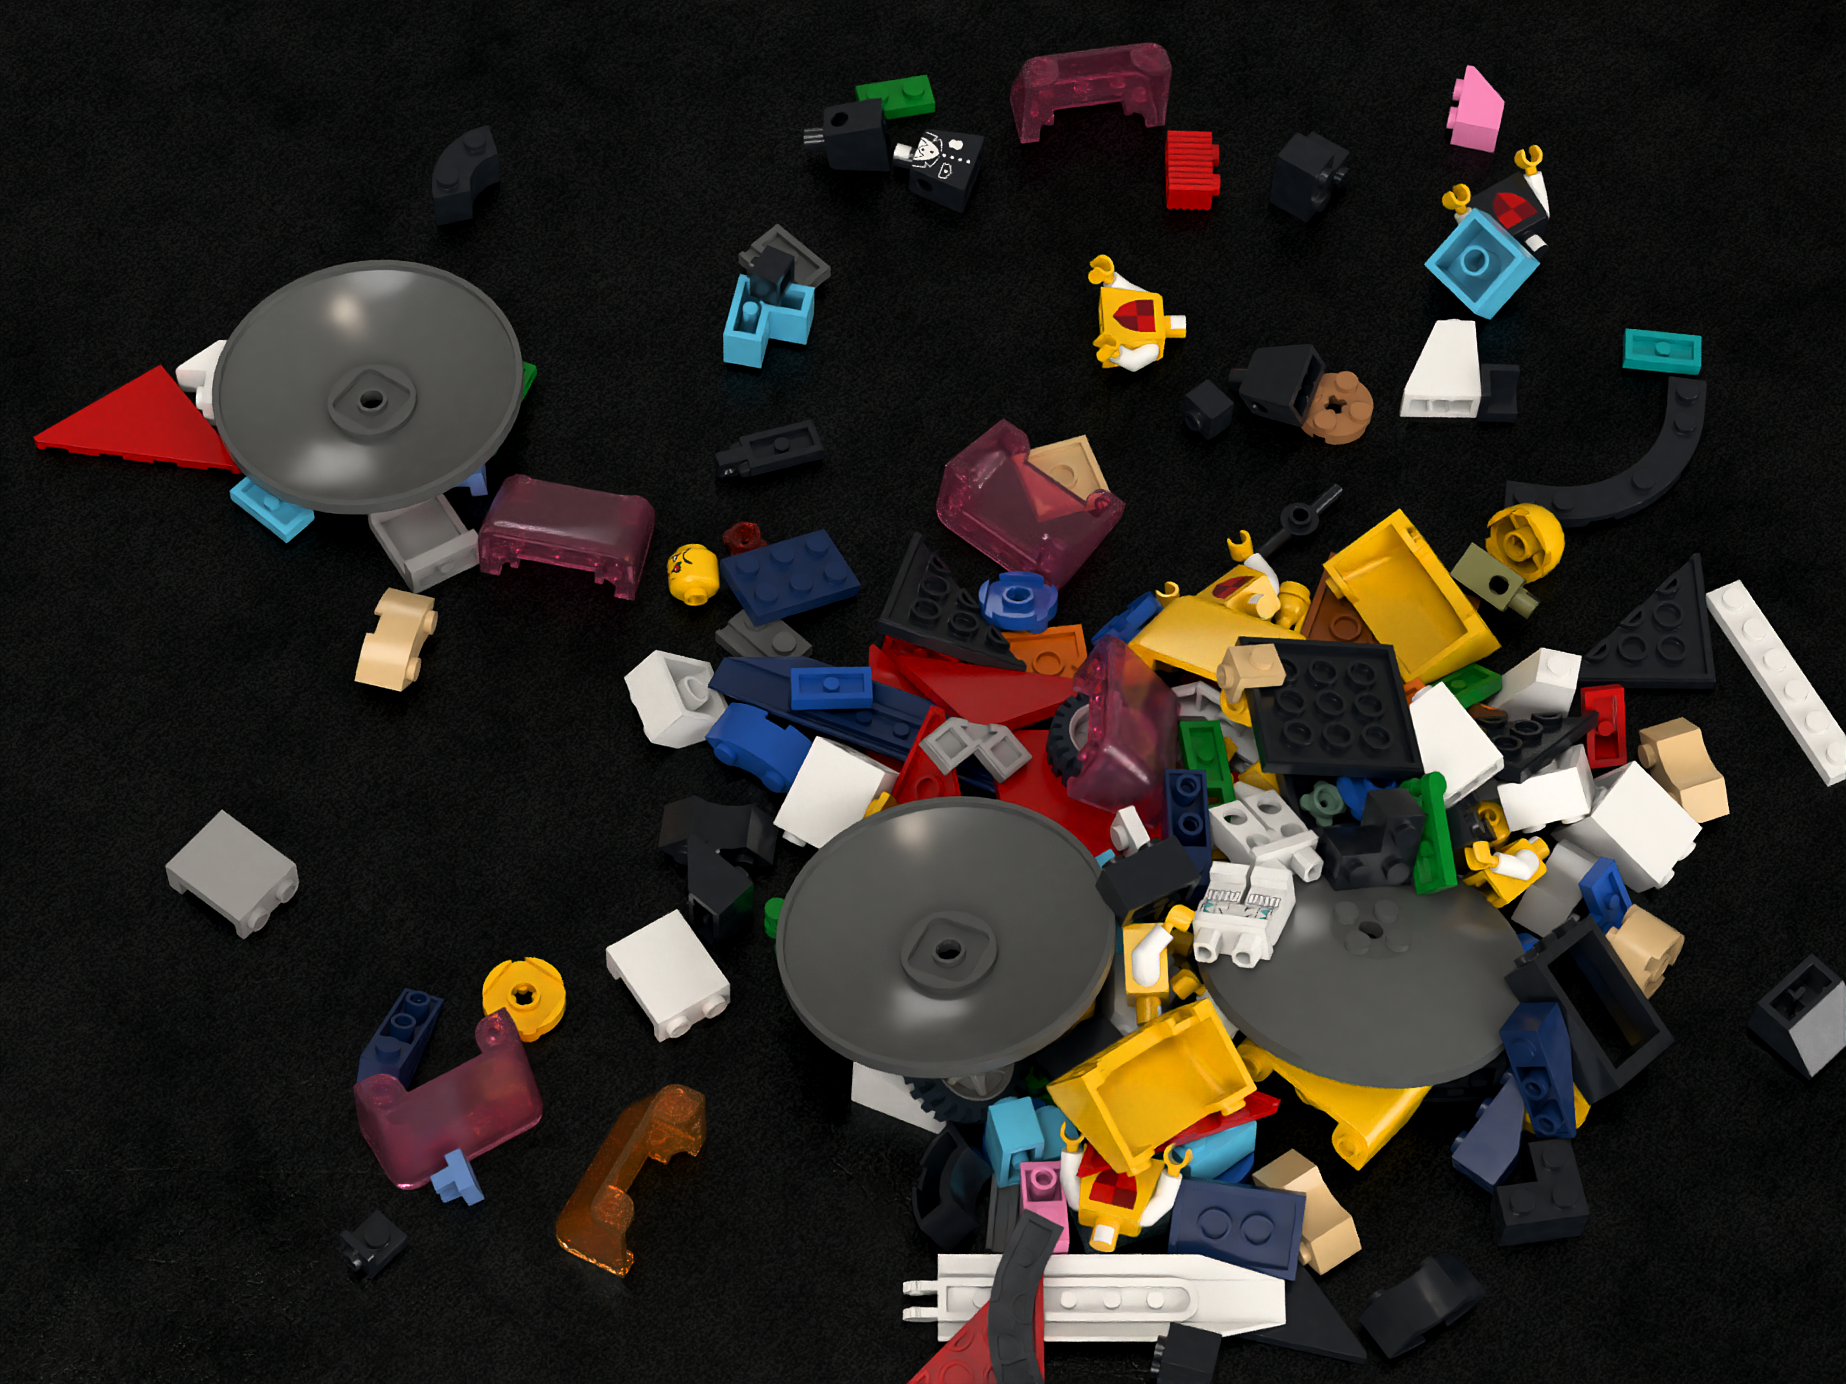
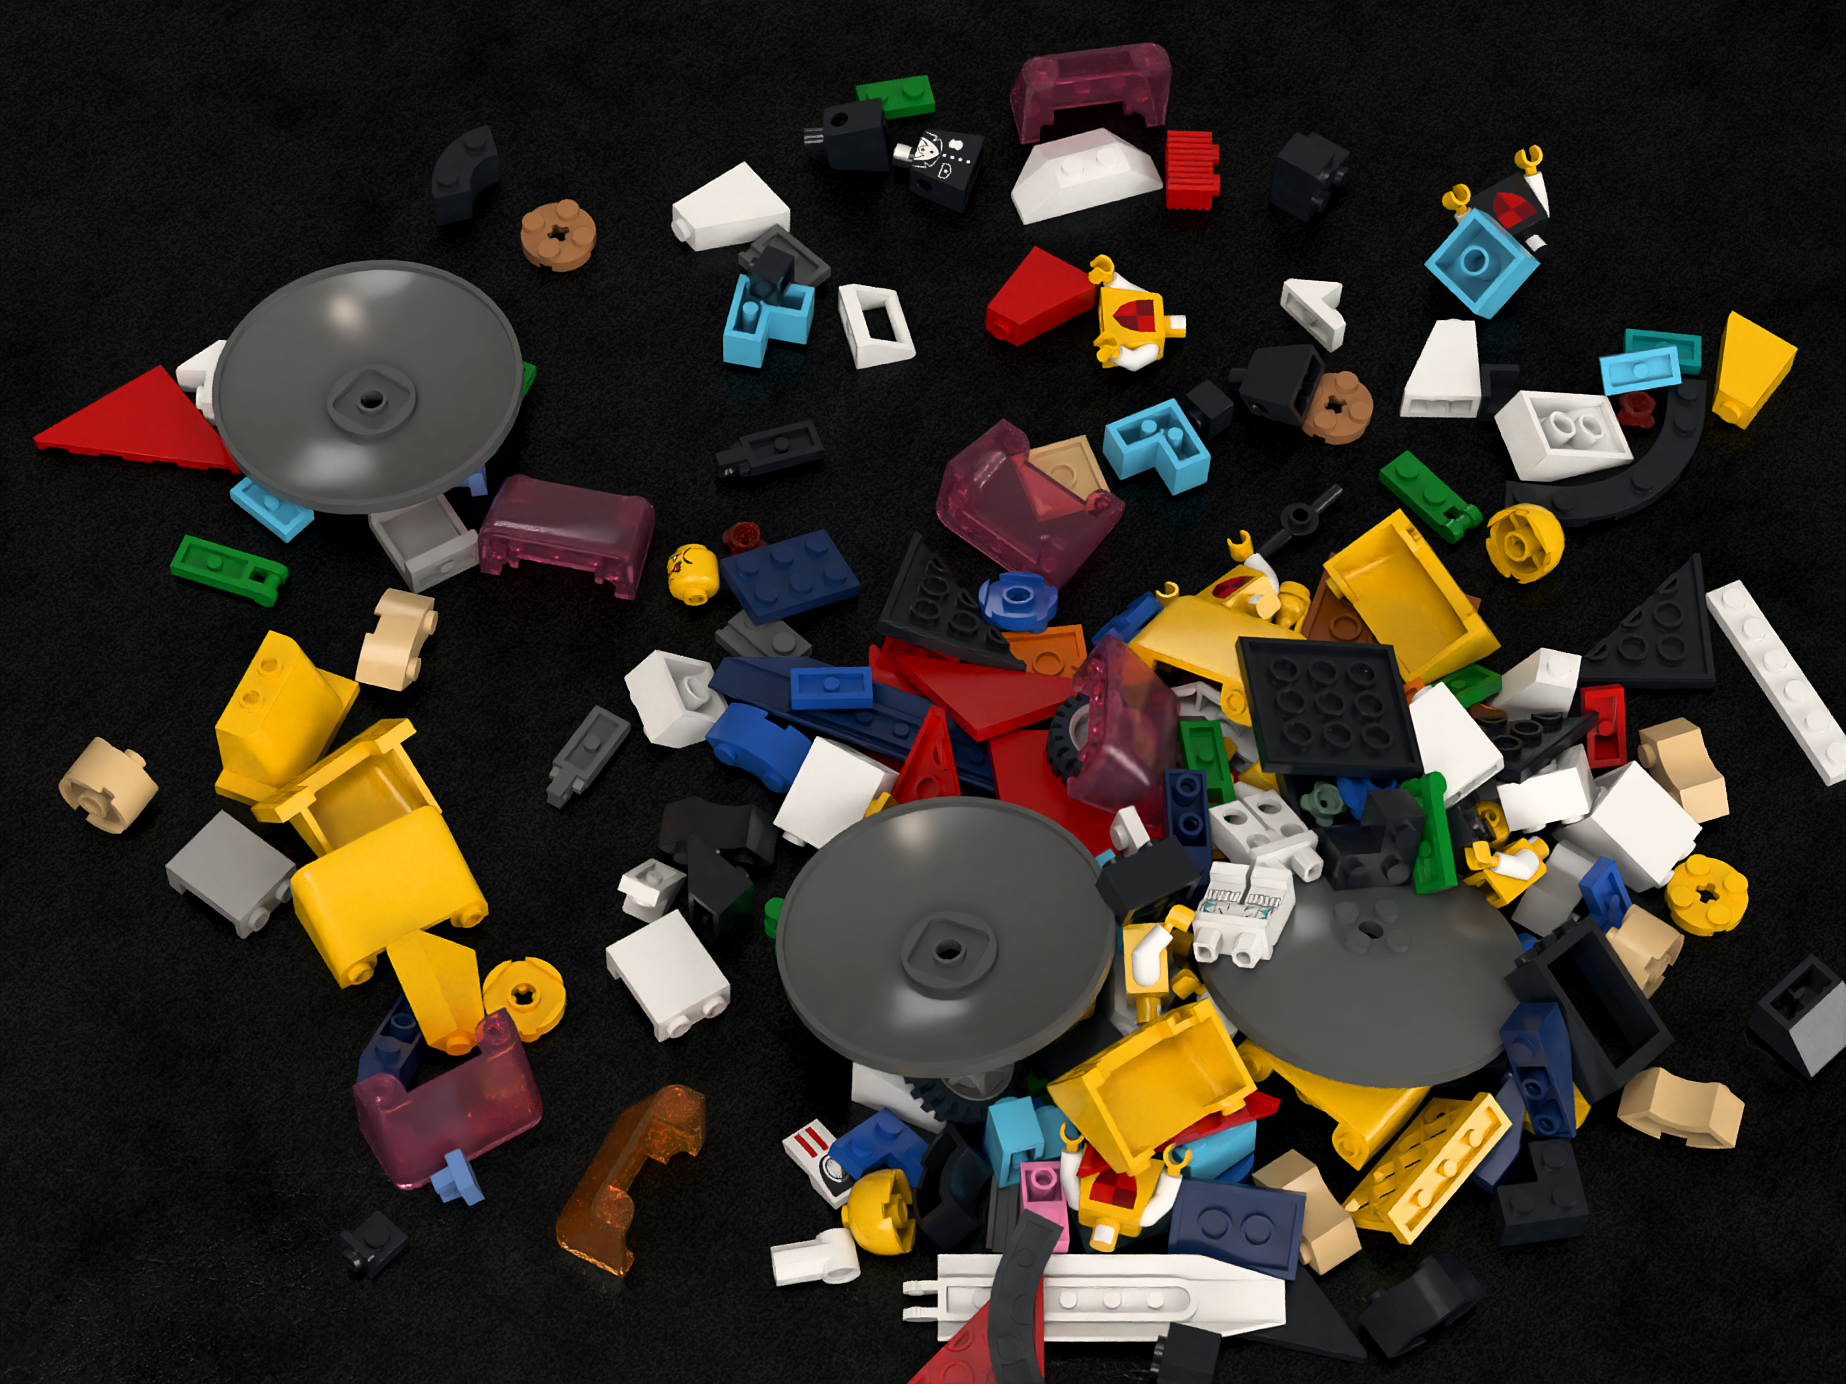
(108, 786): none -> tan brick
(229, 570): none -> green plate
(279, 720): none -> yellow windscreen
(351, 790): none -> yellow windscreen
(383, 889): none -> yellow windscreen
(441, 988): none -> yellow slope
(558, 218): none -> medium nougat plate
(585, 754): none -> dark grey hinge
(651, 889): none -> white slope
(729, 211): none -> white slope
(809, 1150): none -> slope
(827, 1257): none -> white piece
(866, 350): none -> white tile
(877, 1142): none -> blue plate
(880, 1213): none -> yellow cylinder
(991, 744): light grey tile -> none
(1038, 298): none -> red slope
(1081, 175): none -> white wedge
(1161, 440): none -> medium azure brick
(1249, 668): tan bracket -> none
(1314, 308): none -> white slope
(1429, 497): none -> green plate
(1444, 1165): none -> yellow fence
(1478, 112): bright pink slope -> none
(1480, 569): olive torso -> none
(1561, 435): none -> white slope
(1640, 370): none -> medium azure plate
(1640, 402): none -> clear red plate
(1683, 1108): none -> tan brick
(1710, 875): none -> yellow plate
(1748, 369): none -> yellow slope

